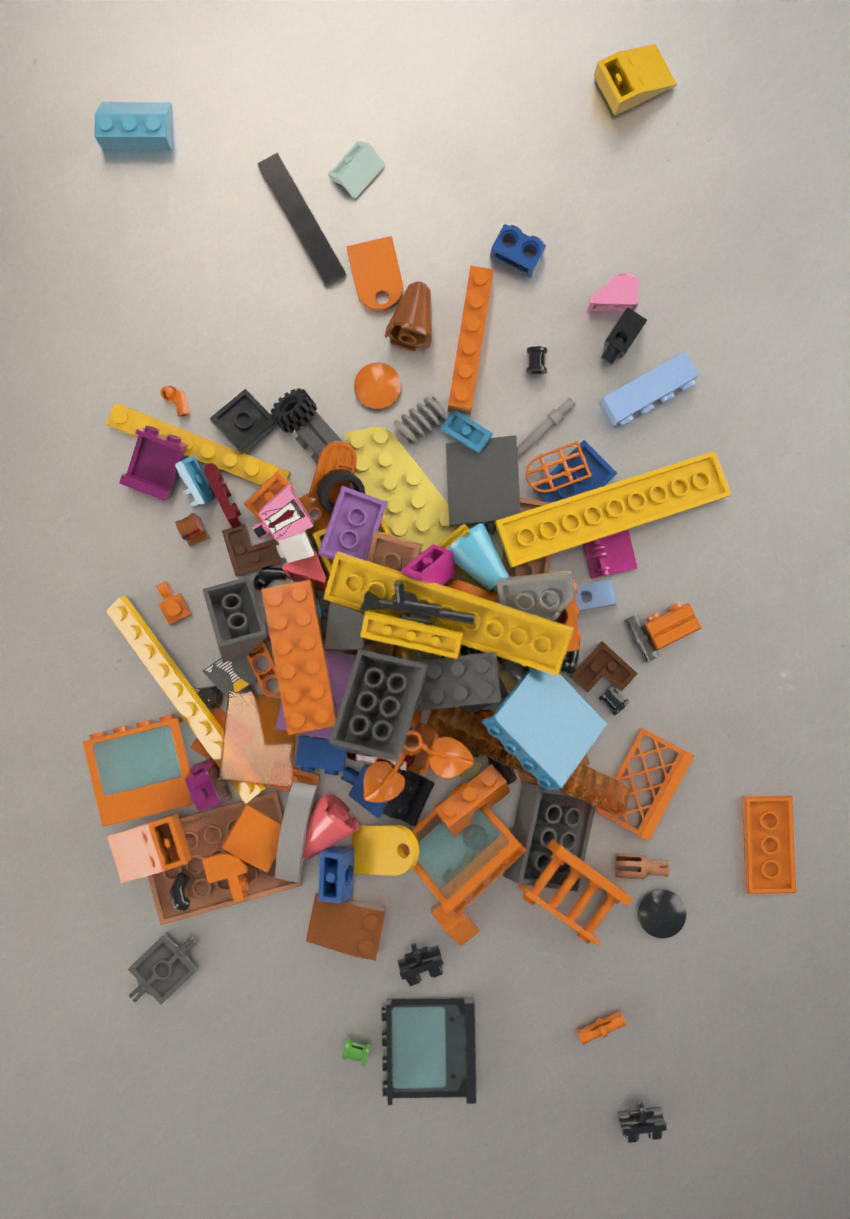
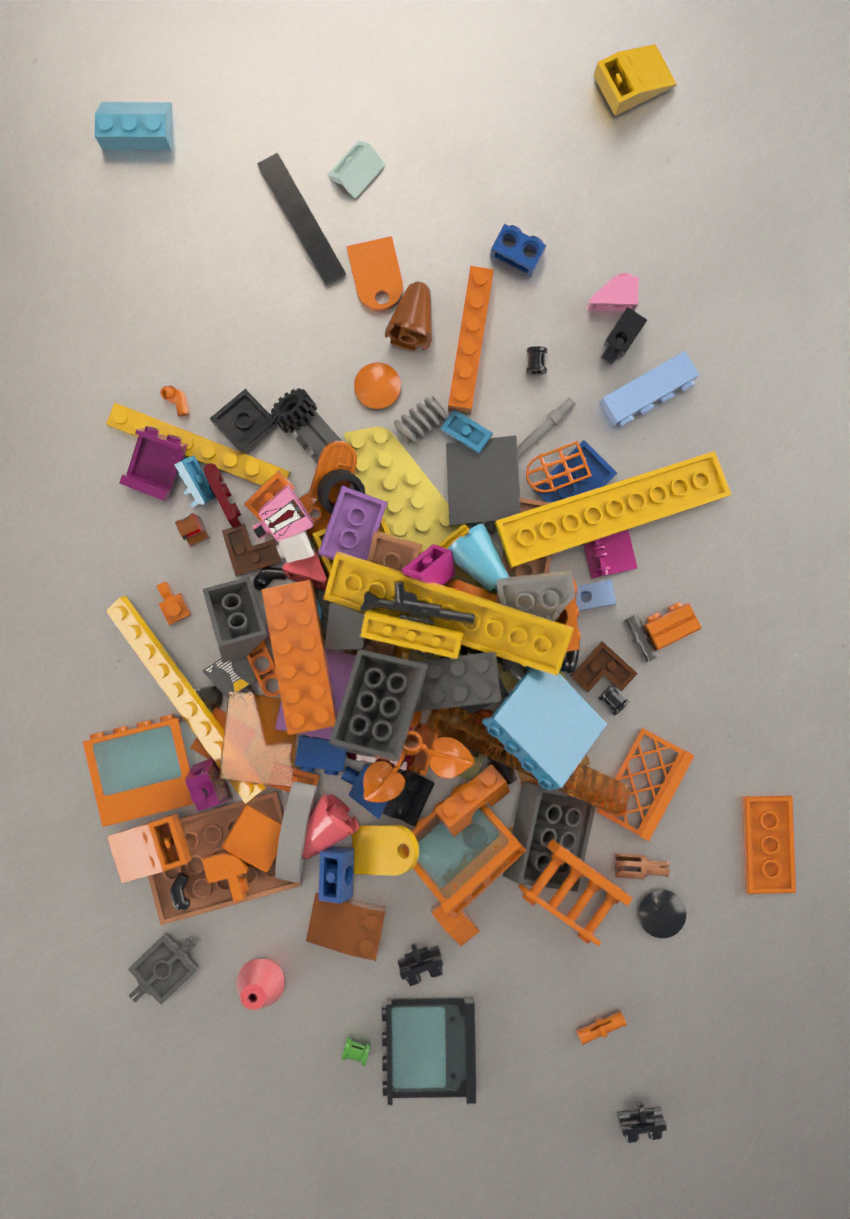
(260, 983): none -> coral cone

